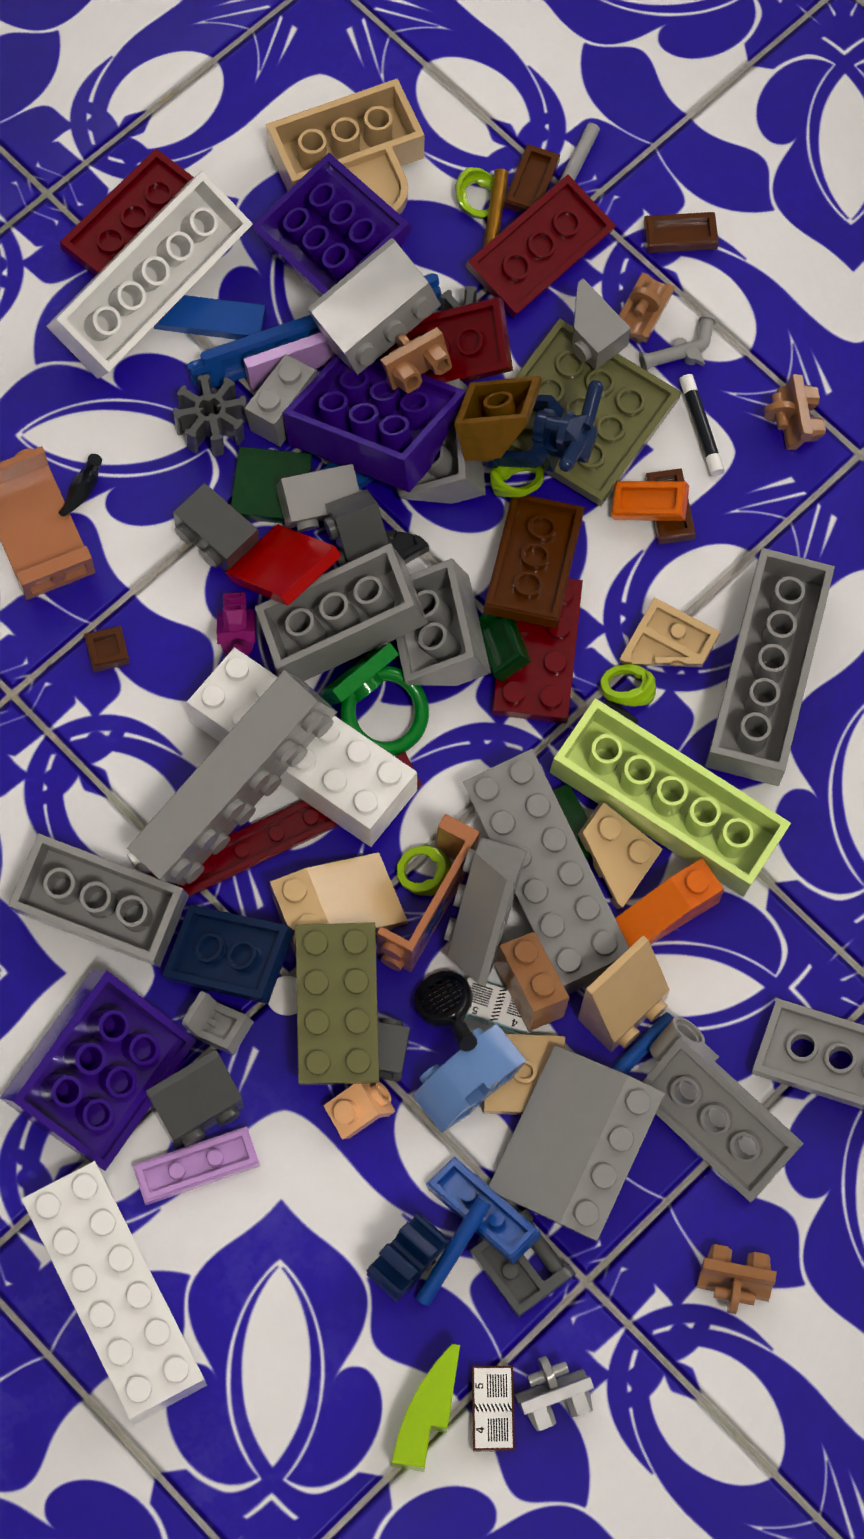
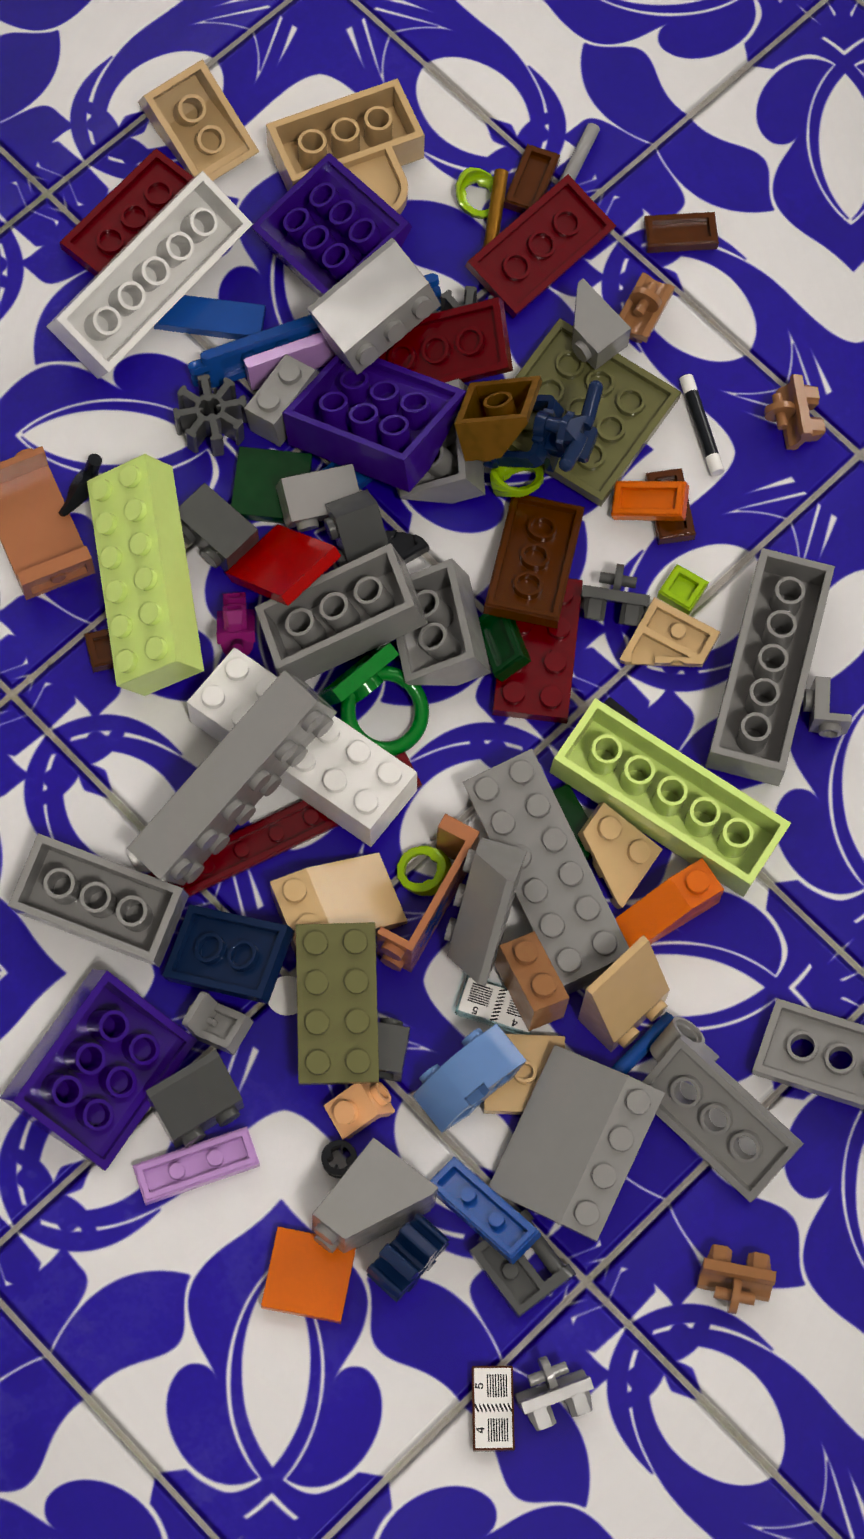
(114, 1293): white brick -> none
(144, 575): none -> yellowish green brick
(198, 123): none -> tan slope
(307, 1277): none -> orange tile
(327, 1157): none -> black bush
(371, 1200): none -> light grey slope
(414, 358): medium nougat hips -> none
(427, 1412): lime slope -> none
(453, 1015): black piece -> none
(453, 1250): blue bar -> none
(597, 598): none -> dark grey hips
(637, 696): lime piece -> none
(681, 348): light grey piece -> none
(682, 589): none -> lime tile
(817, 703): none -> light grey bracket

